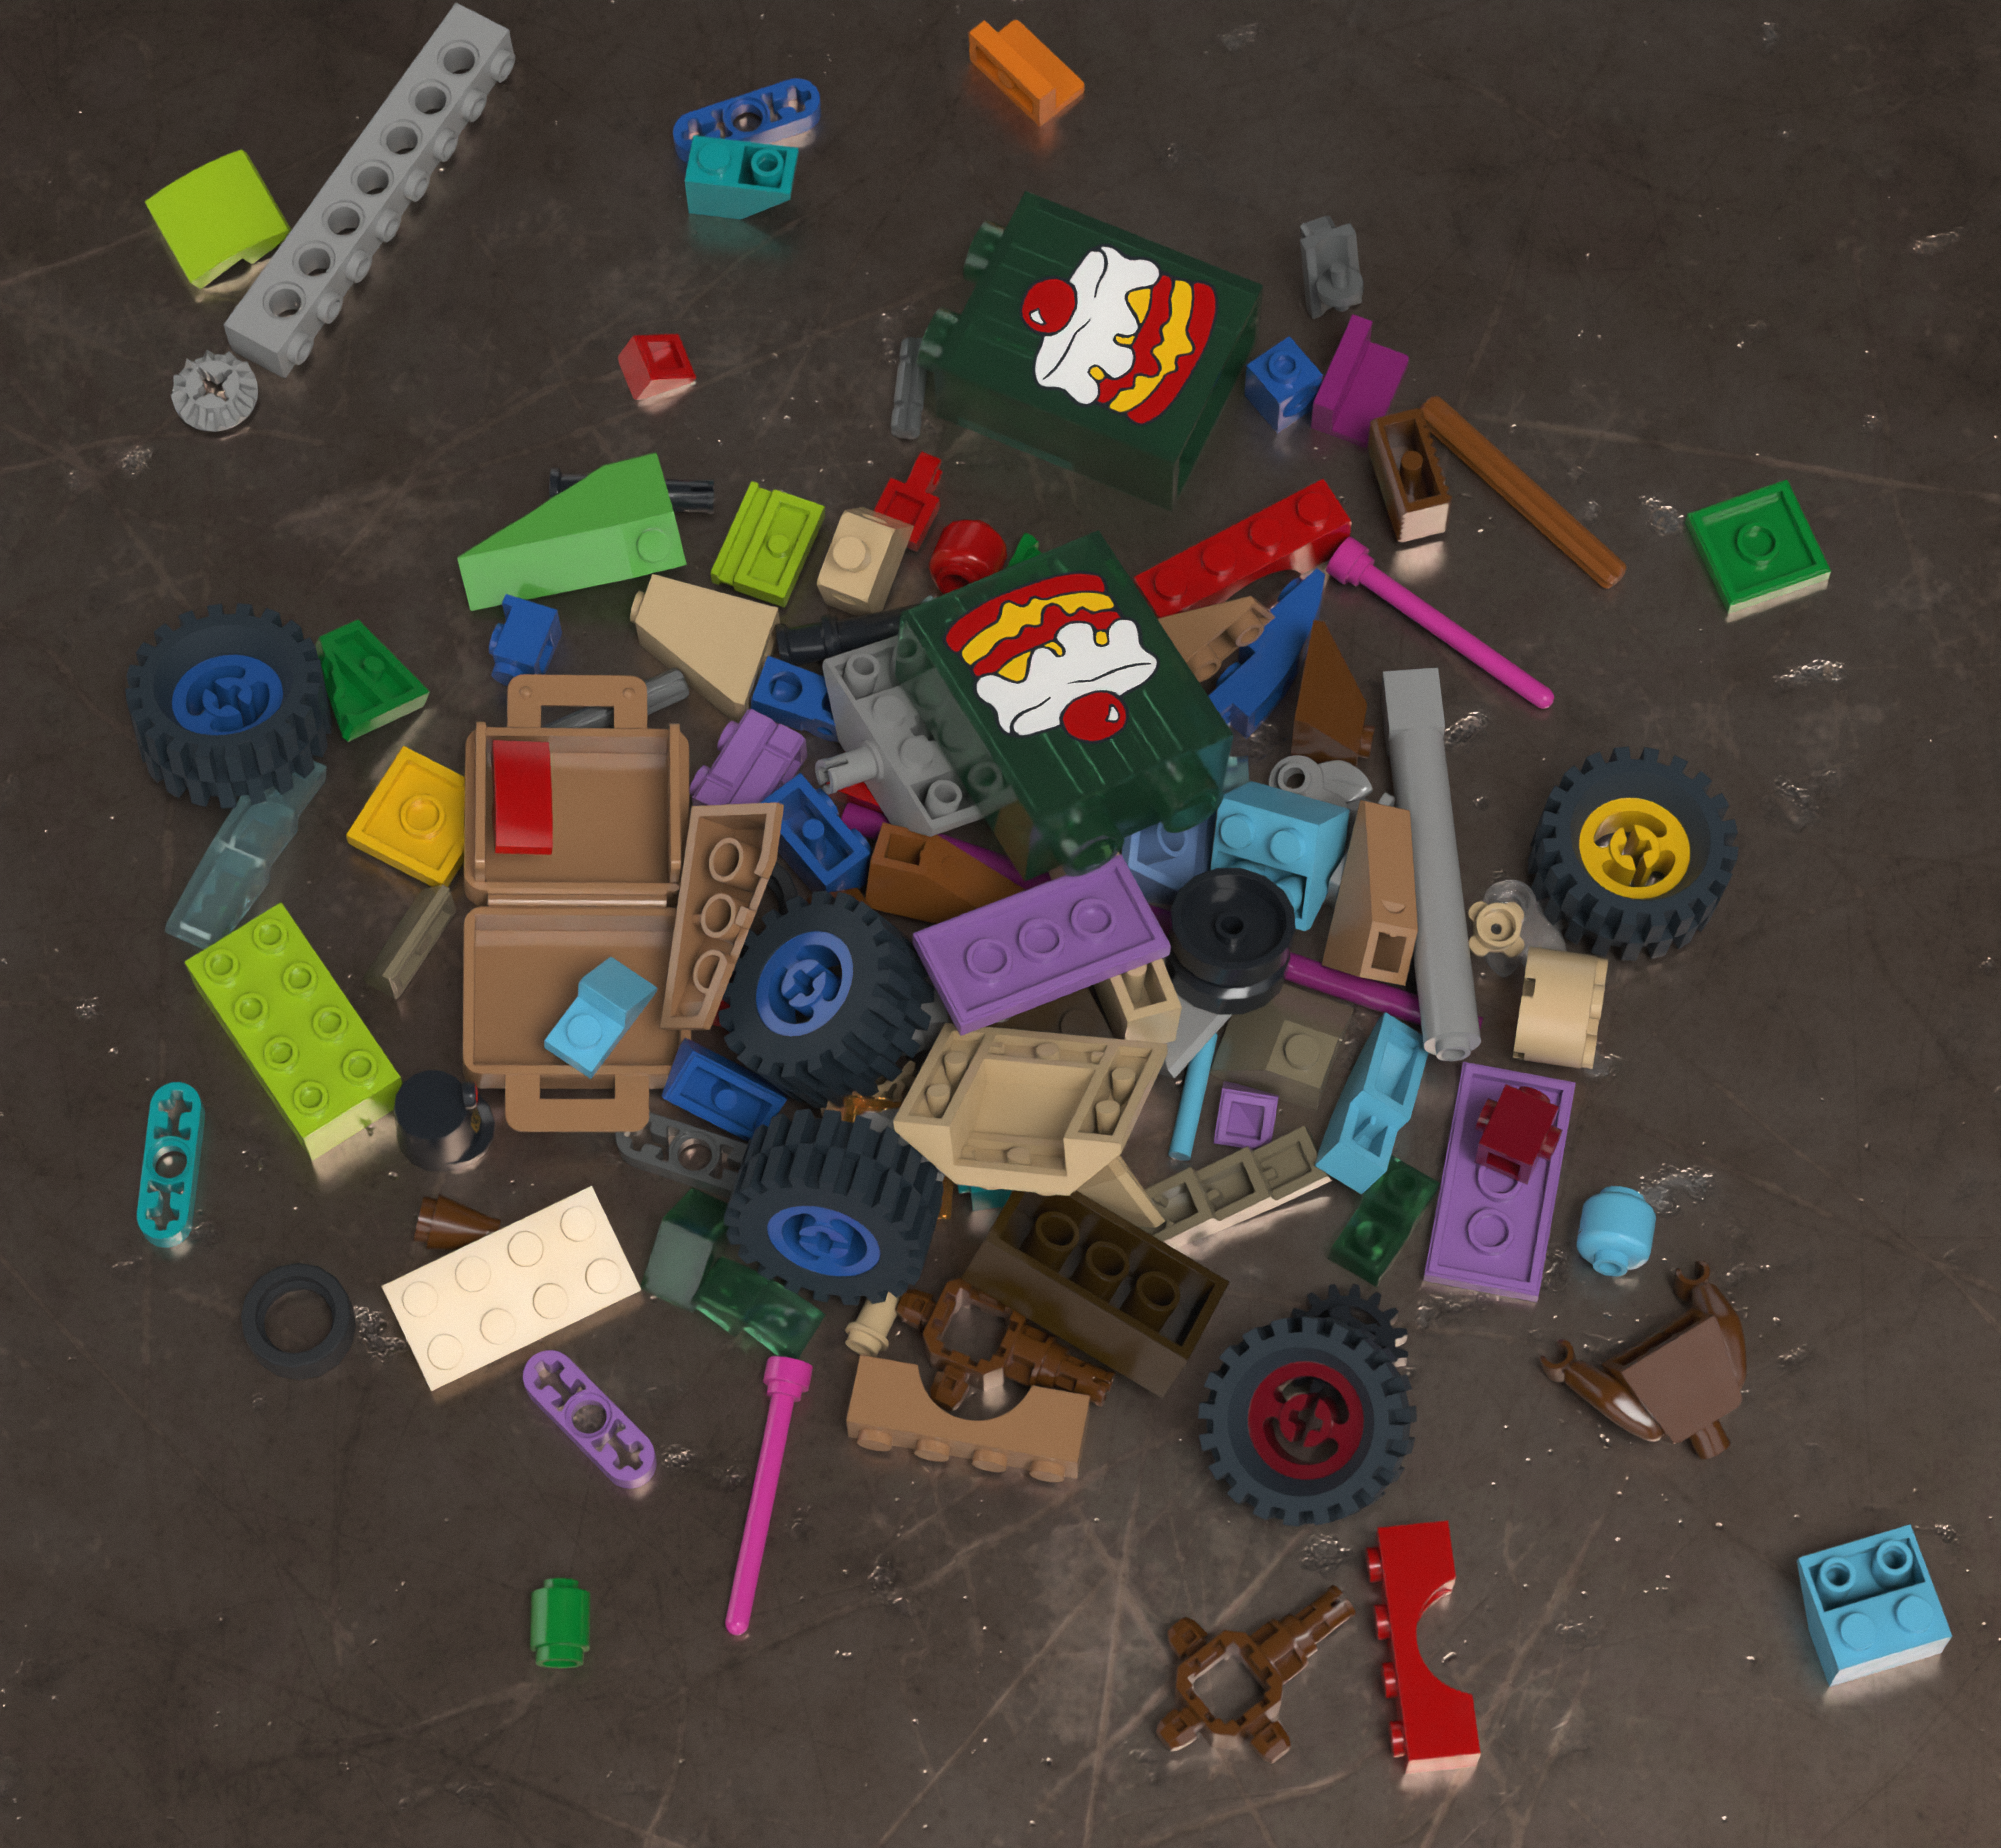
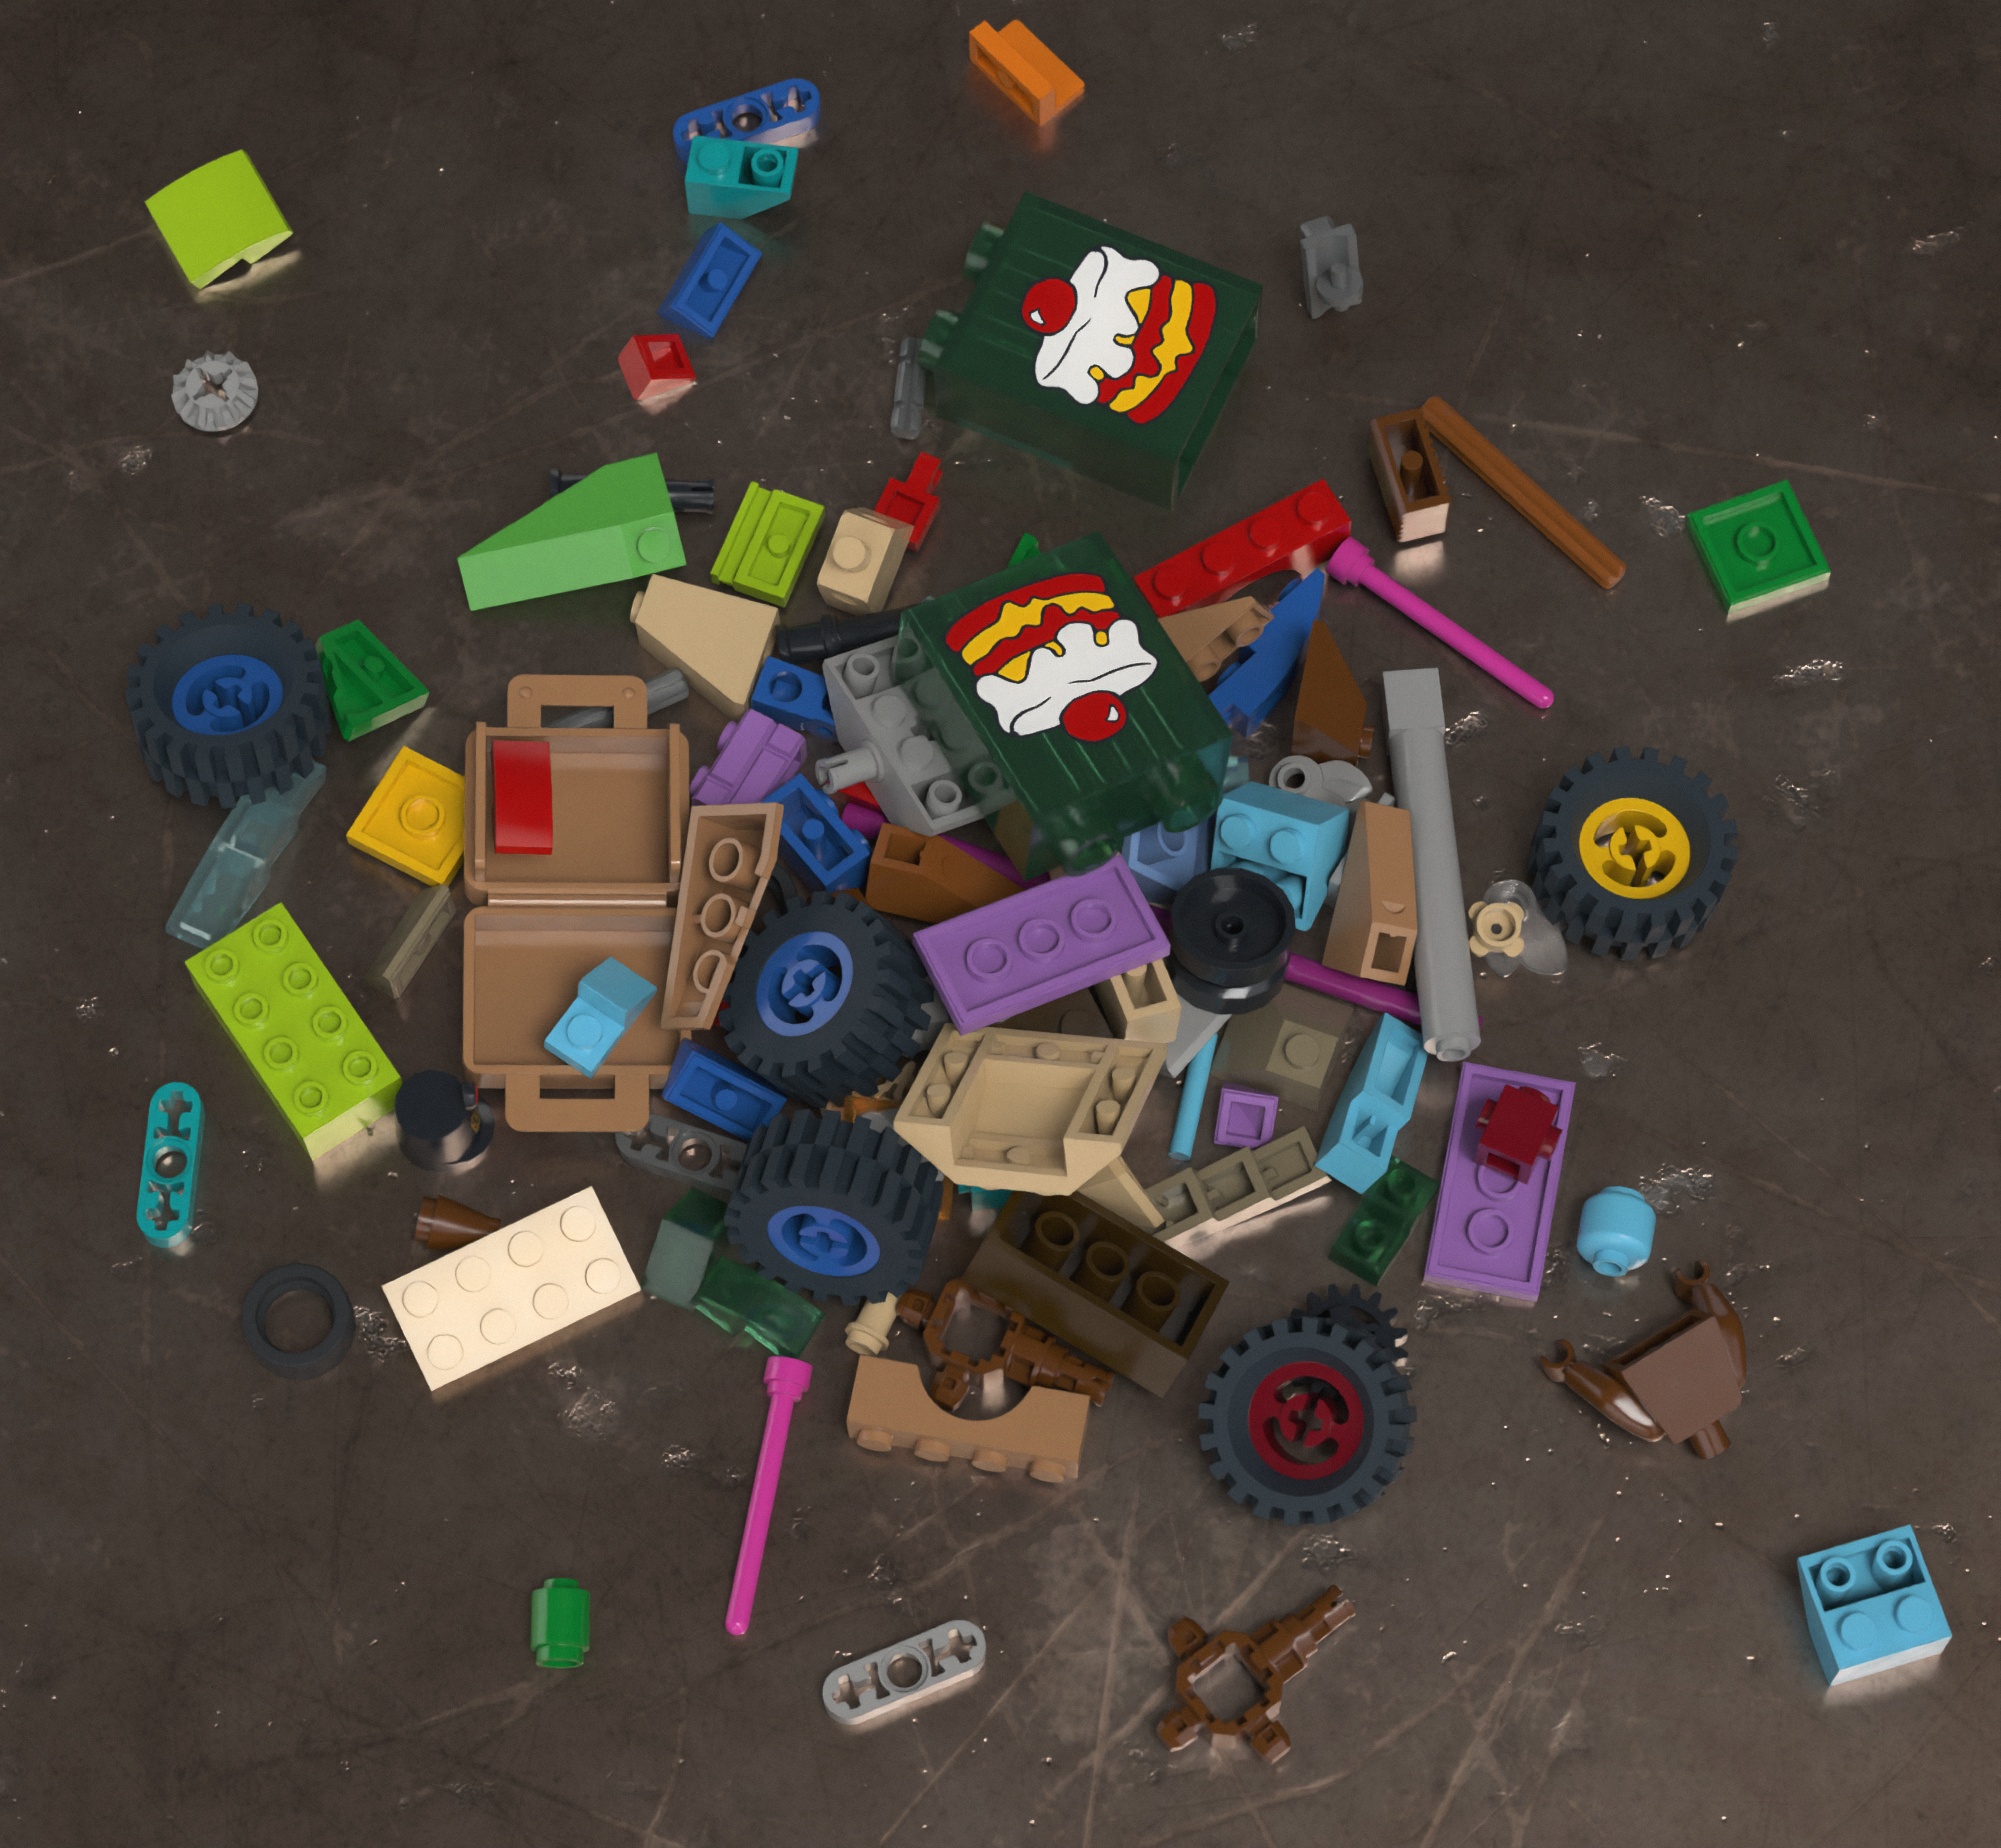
(458, 43): light grey brick -> none
(525, 640): blue brick -> none
(629, 1438): medium lavender beam -> none
(710, 281): none -> blue slope
(858, 1674): none -> light grey beam
(966, 554): red head -> none
(1282, 384): blue brick -> none
(1357, 385): magenta panel -> none
(1434, 1720): red arch -> none
(1560, 1008): tan brick -> none

